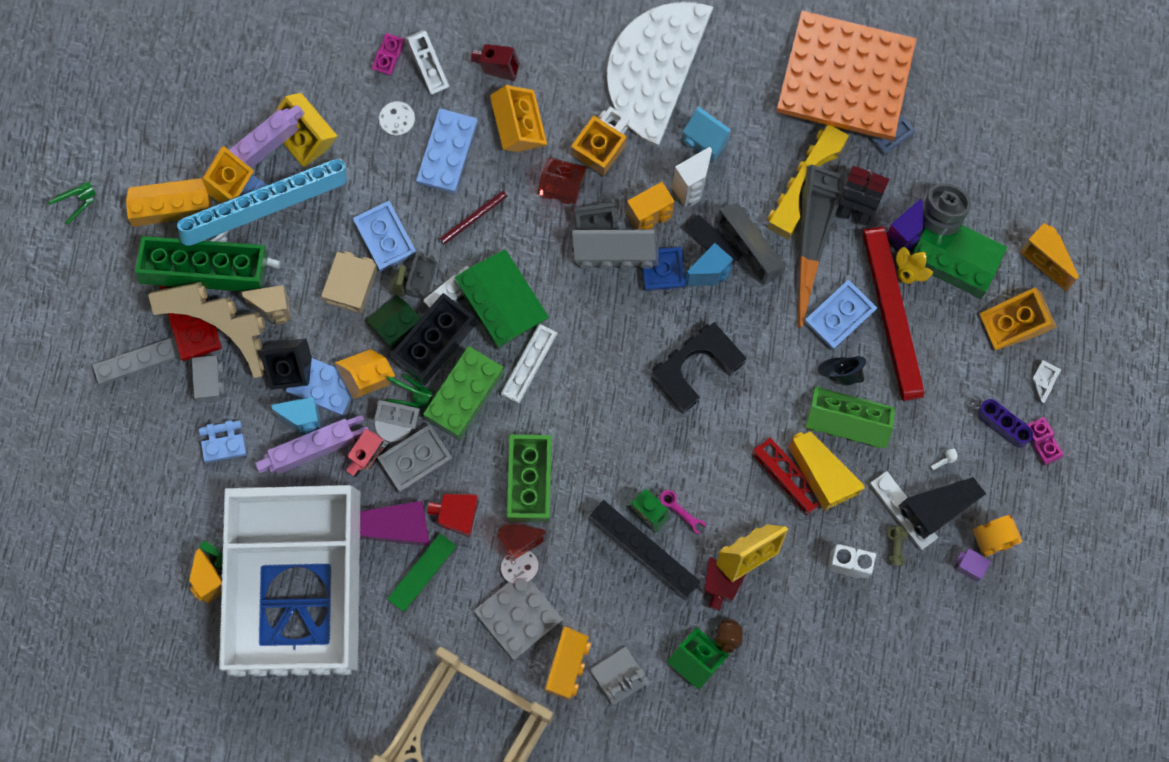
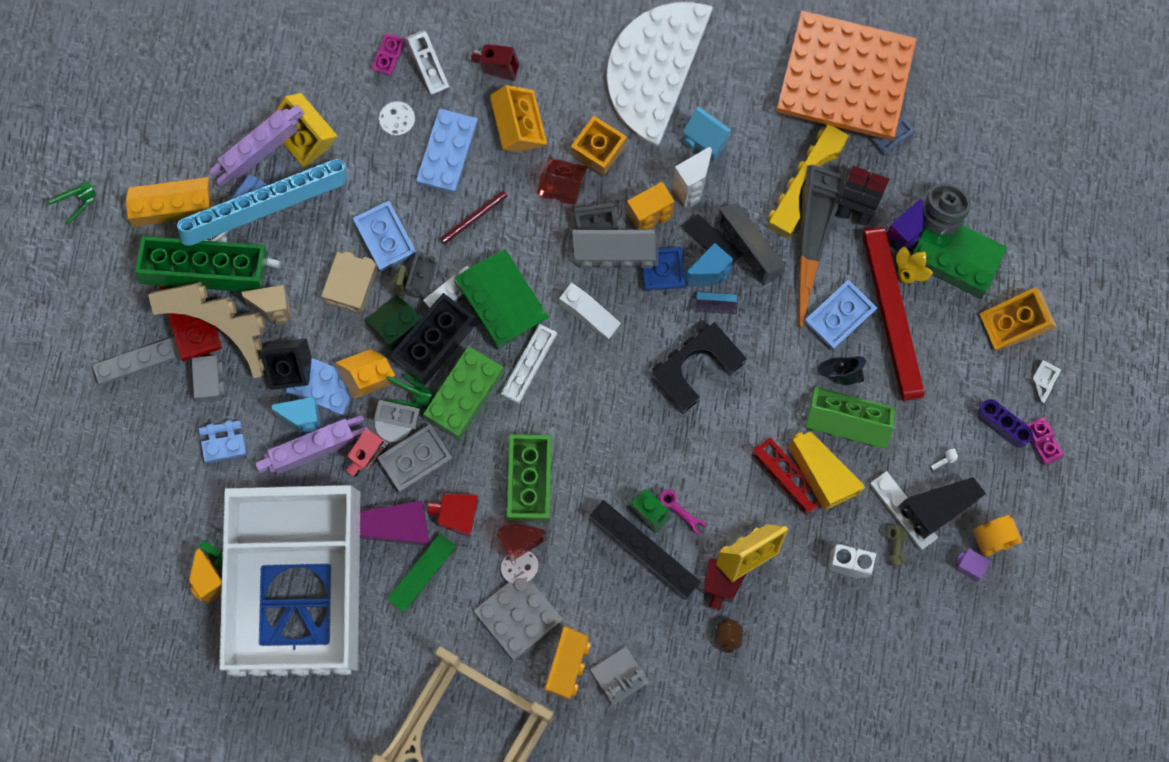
(226, 176): light orange slope -> none
(588, 311): none -> white slope
(616, 117): white brick -> none
(697, 658): green slope -> none
(716, 303): none -> clear purple slope
(1050, 255): light orange slope -> none

